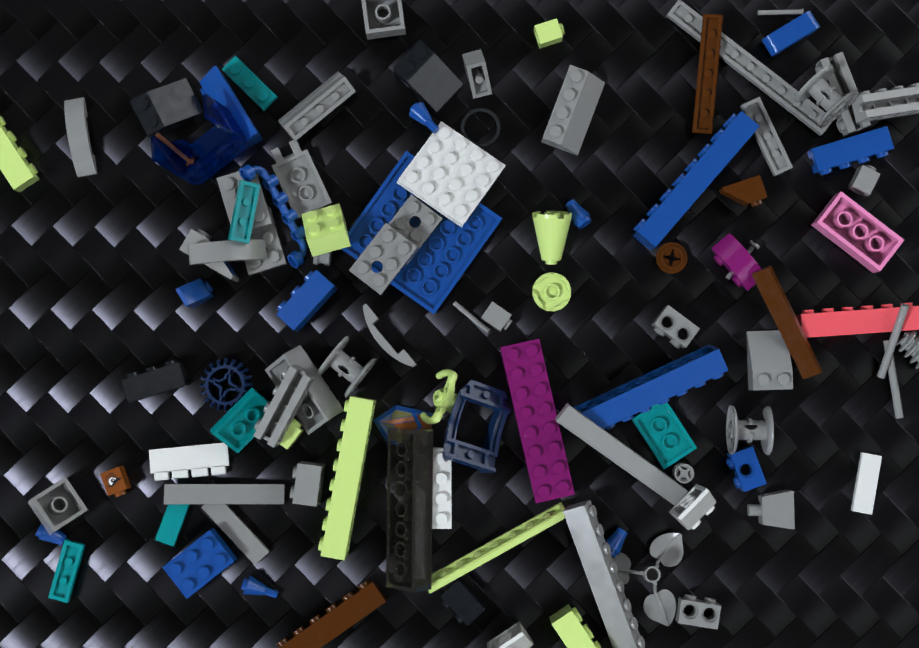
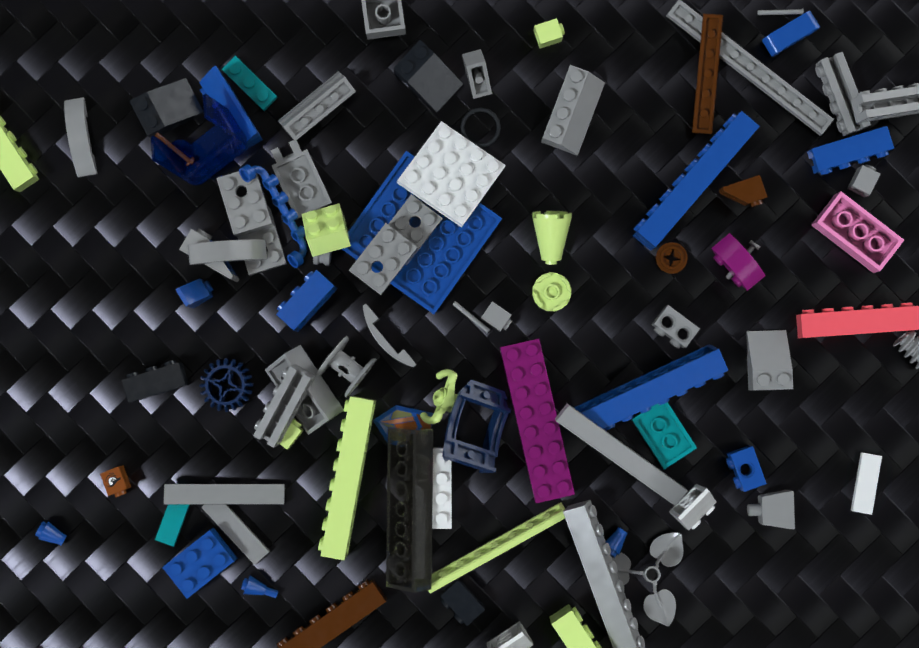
(57, 505): light grey brick -> none
(66, 571): teal plate -> none
(194, 458): white windscreen -> none
(238, 424): teal plate -> none
(244, 212): teal plate -> none
(308, 483): light grey brick -> none
(420, 113): blue cone -> none
(580, 216): blue cone -> none
(685, 475): light grey wheel -> none
(696, 617): light grey brick -> none
(758, 430): light grey piece -> none
(767, 137): light grey plate -> none
(787, 322): reddish brown tile -> none
(826, 96): light grey piece -> none
(893, 340): light grey bar -> none
(894, 386): light grey bar -> none

